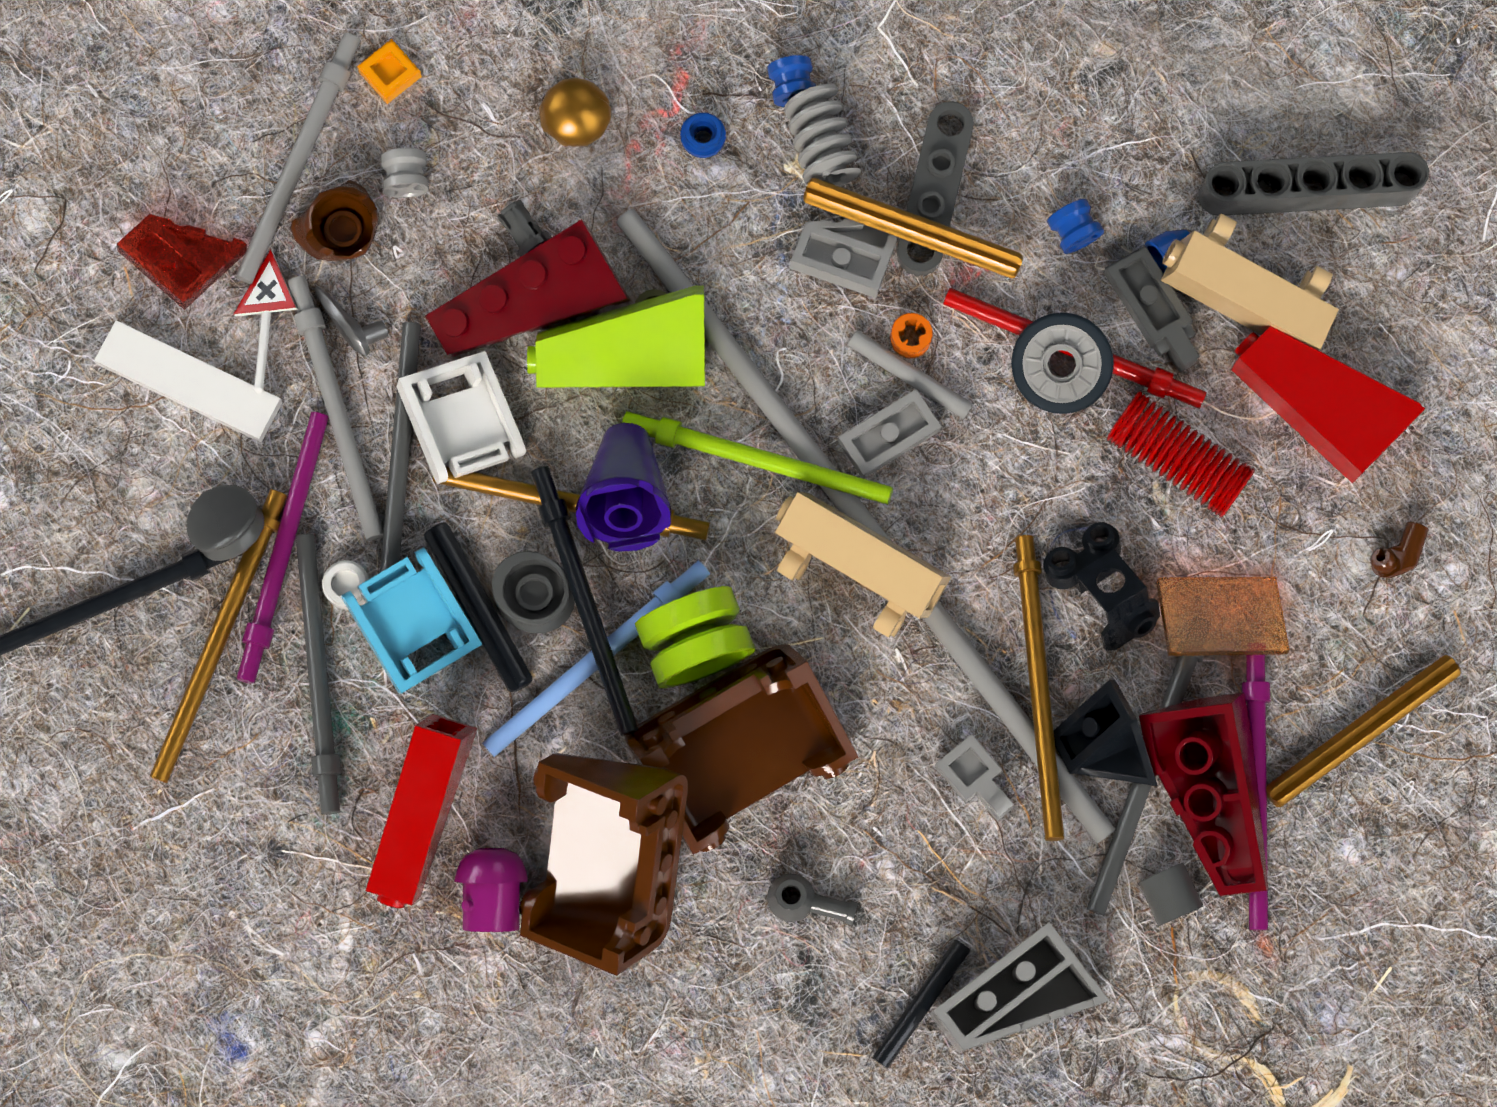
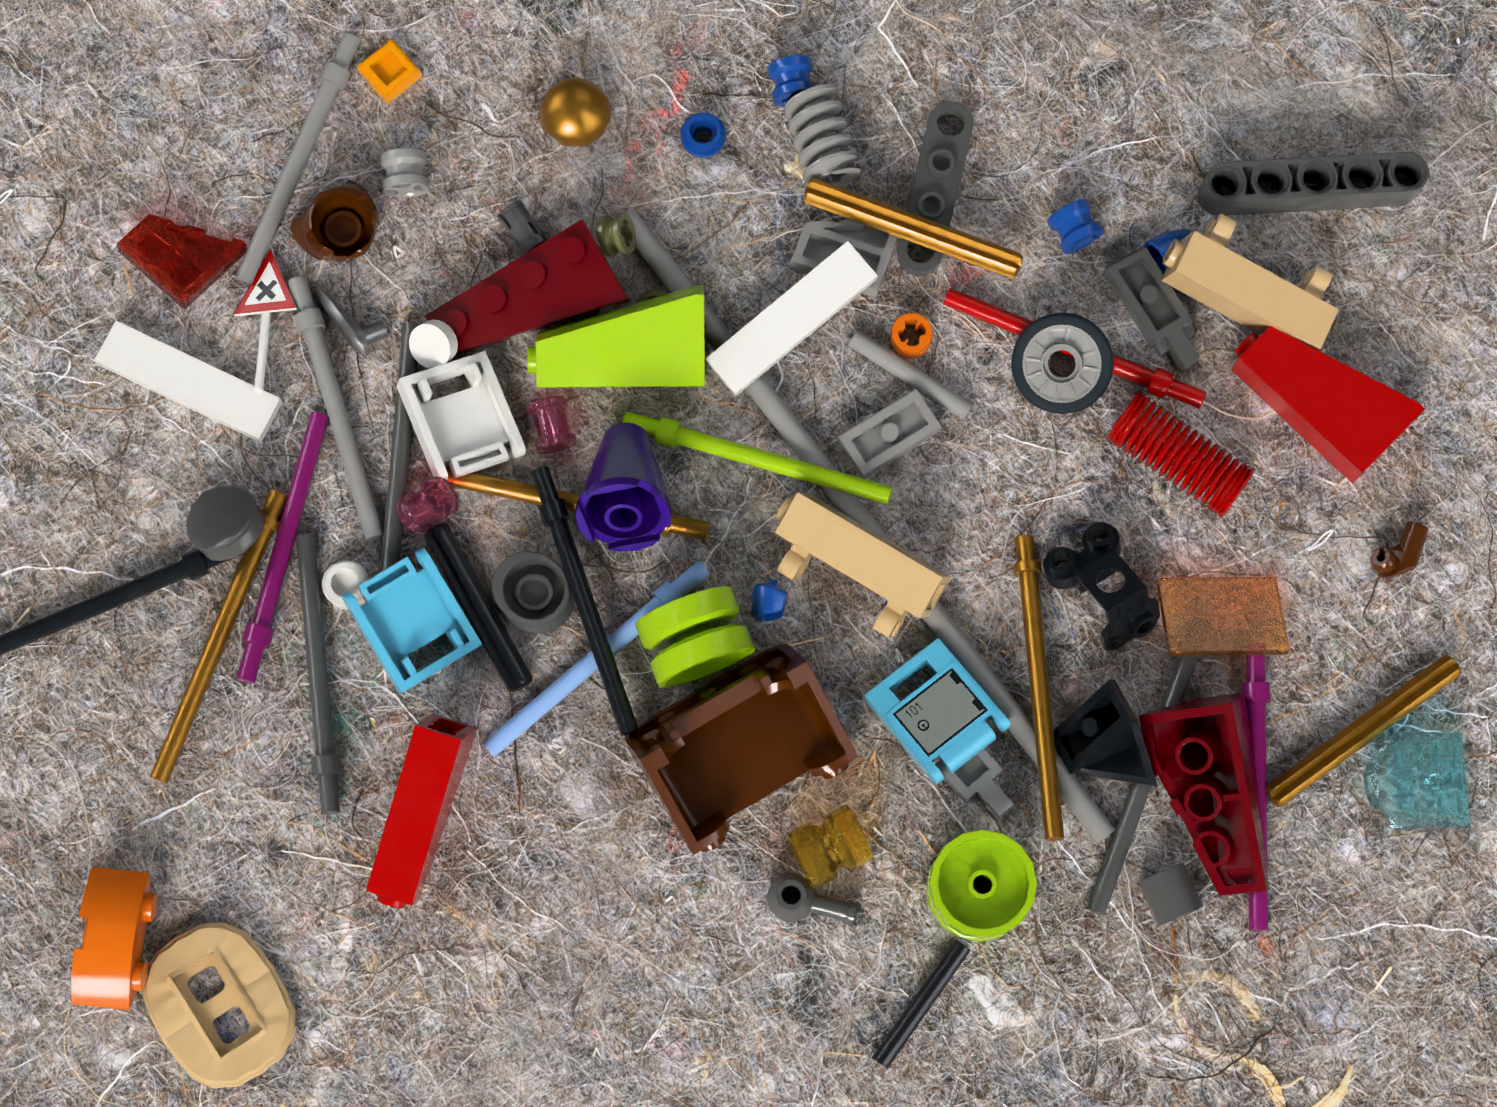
(116, 916): none -> orange brick
(189, 1025): none -> tan piece
(422, 508): none -> clear pink bush
(433, 343): none -> white tile
(491, 889): magenta piece -> none
(551, 424): none -> clear pink bush
(607, 860): reddish brown windscreen -> none
(616, 234): none -> olive bush
(768, 601): none -> blue piece
(791, 318): none -> white tile
(830, 846): none -> clear yellow wheel
(941, 716): none -> container
(975, 857): none -> lime wheel
(1018, 992): light grey wedge -> none
(1420, 782): none -> clear light blue slope

